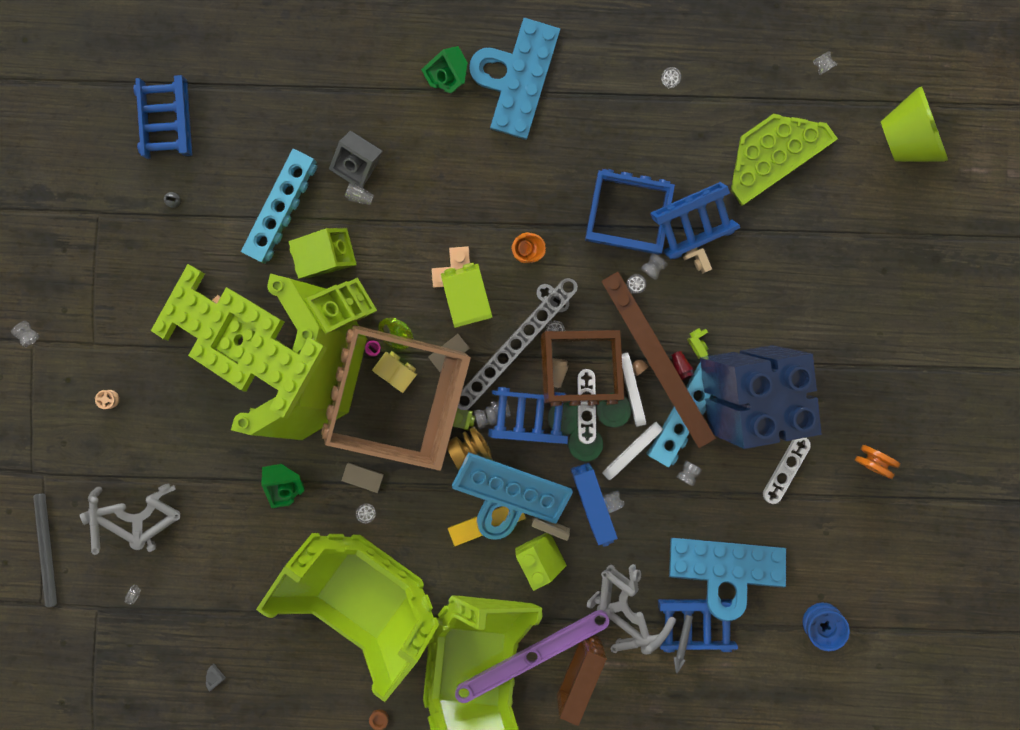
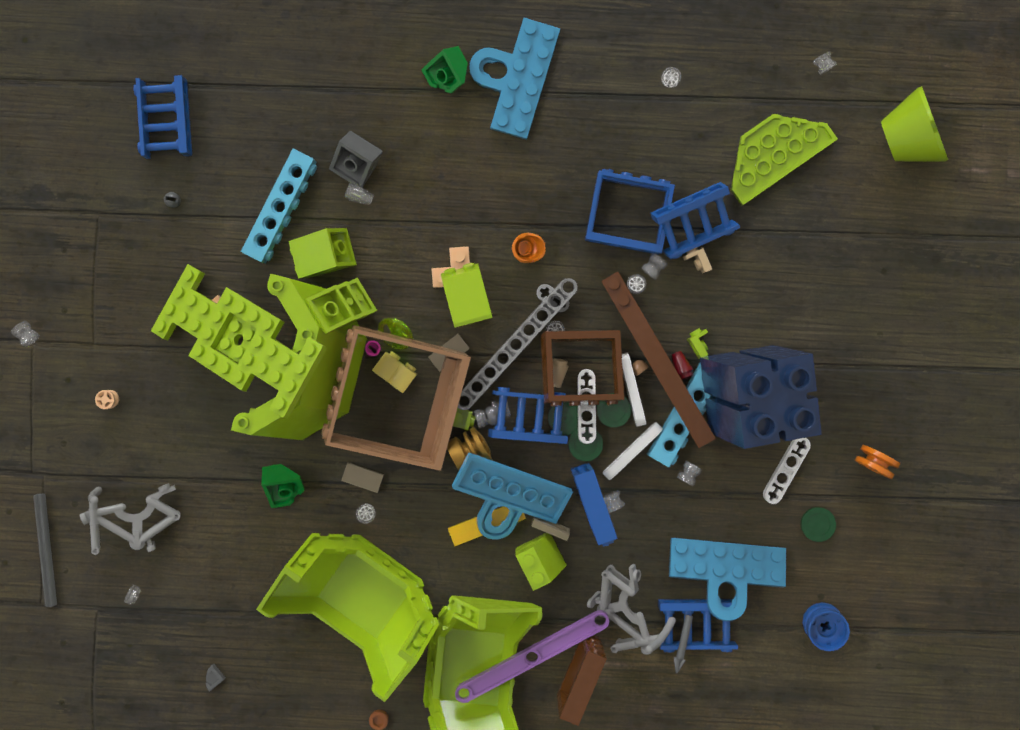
(818, 524): none -> dark green piece

